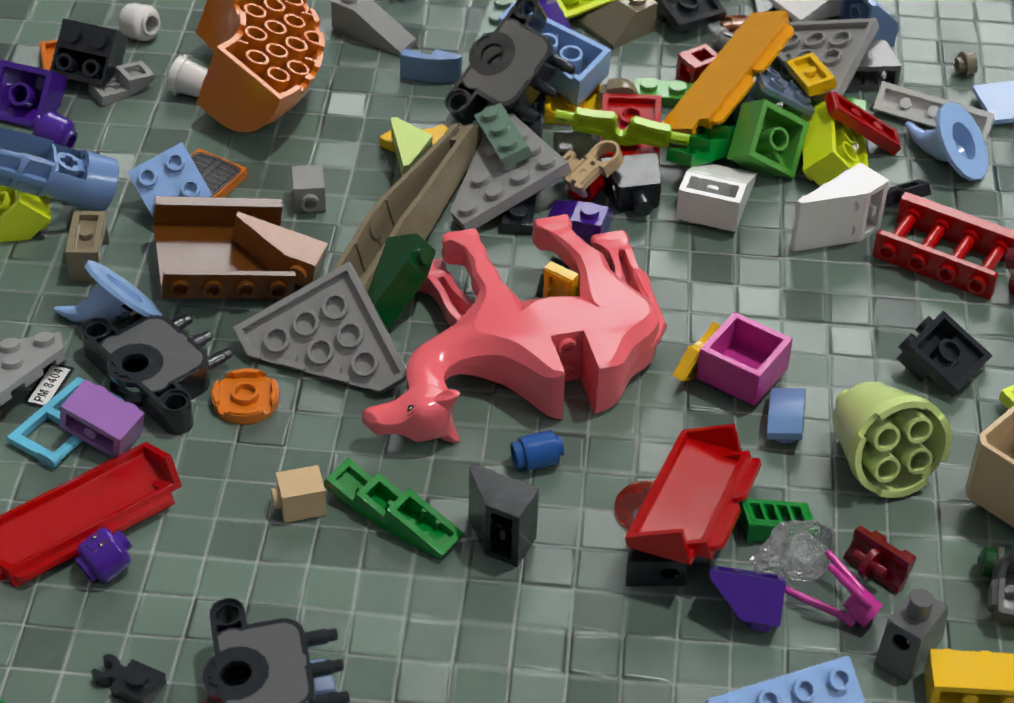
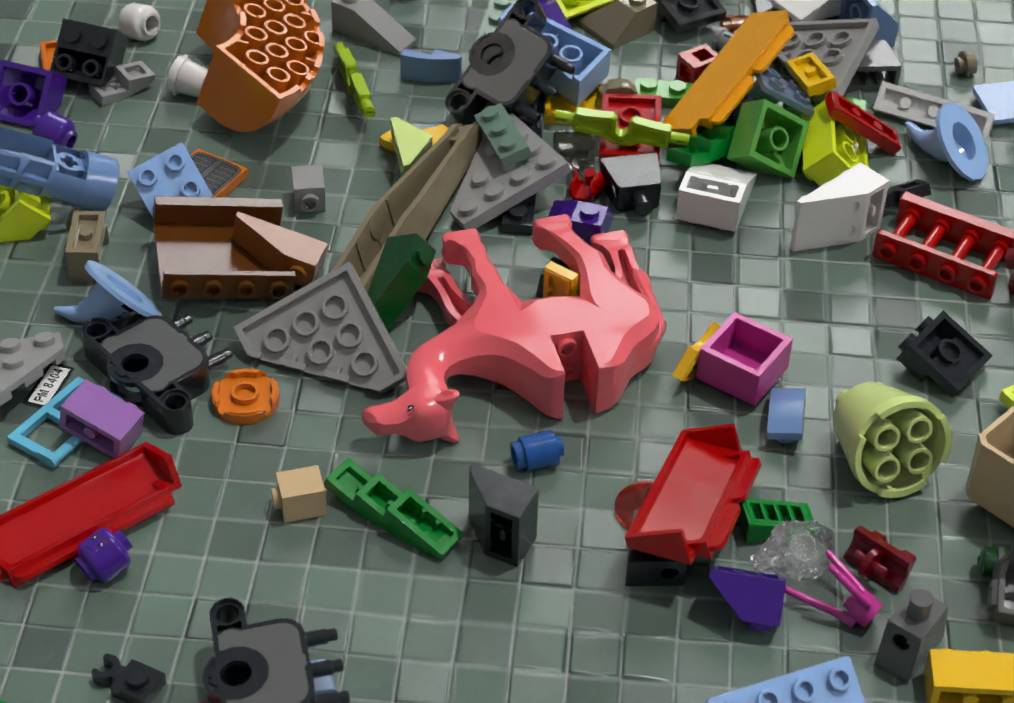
(354, 81): none -> lime piece
(587, 170): tan piece -> none

